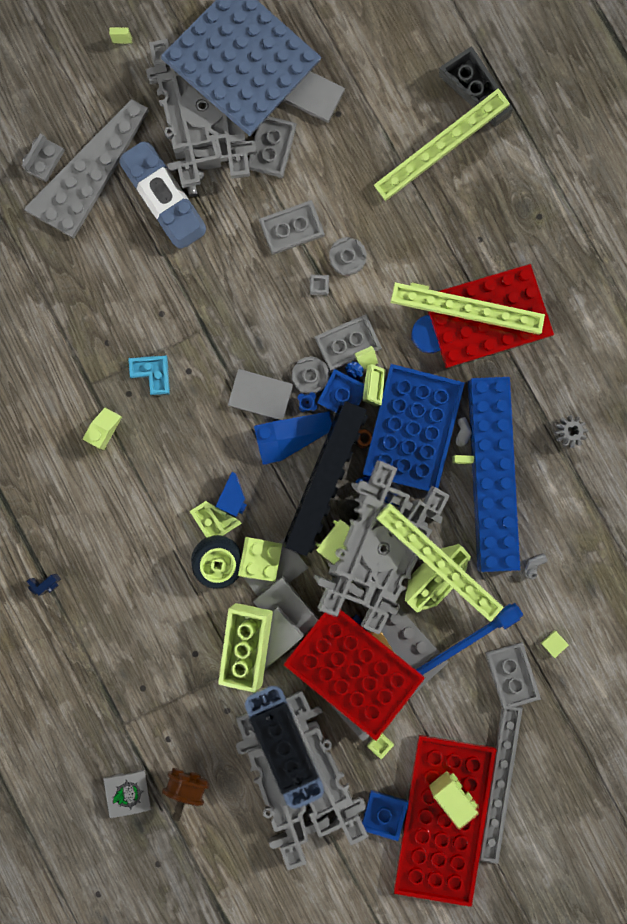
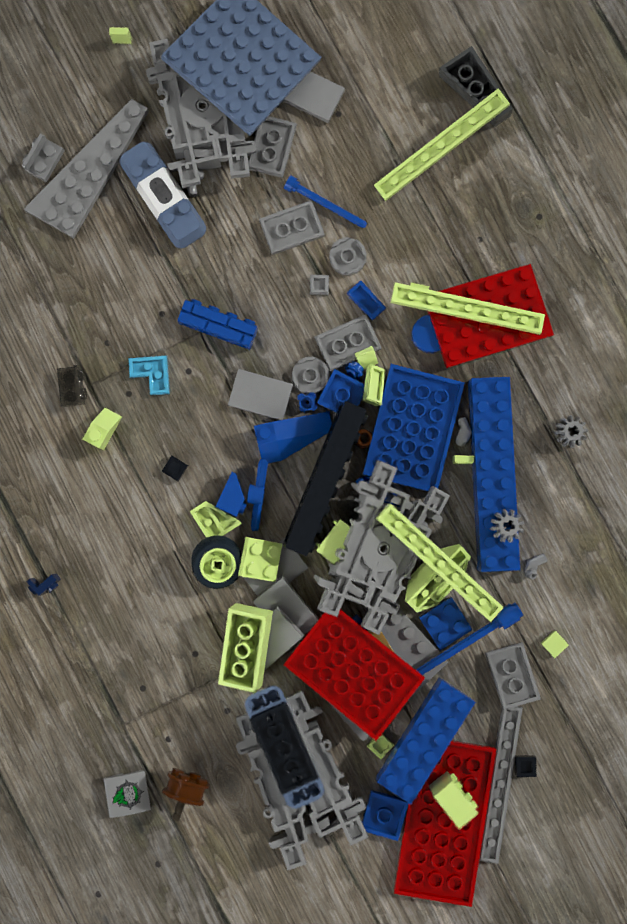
(71, 386): none -> clear smoke bracket
(175, 468): none -> black plate
(217, 324): none -> blue brick
(256, 494): none -> blue piece
(293, 185): none -> blue piece
(366, 300): none -> blue tile
(425, 740): none -> blue brick
(445, 623): none -> blue plate
(505, 518): none -> light grey gear
(525, 766): none -> black plate

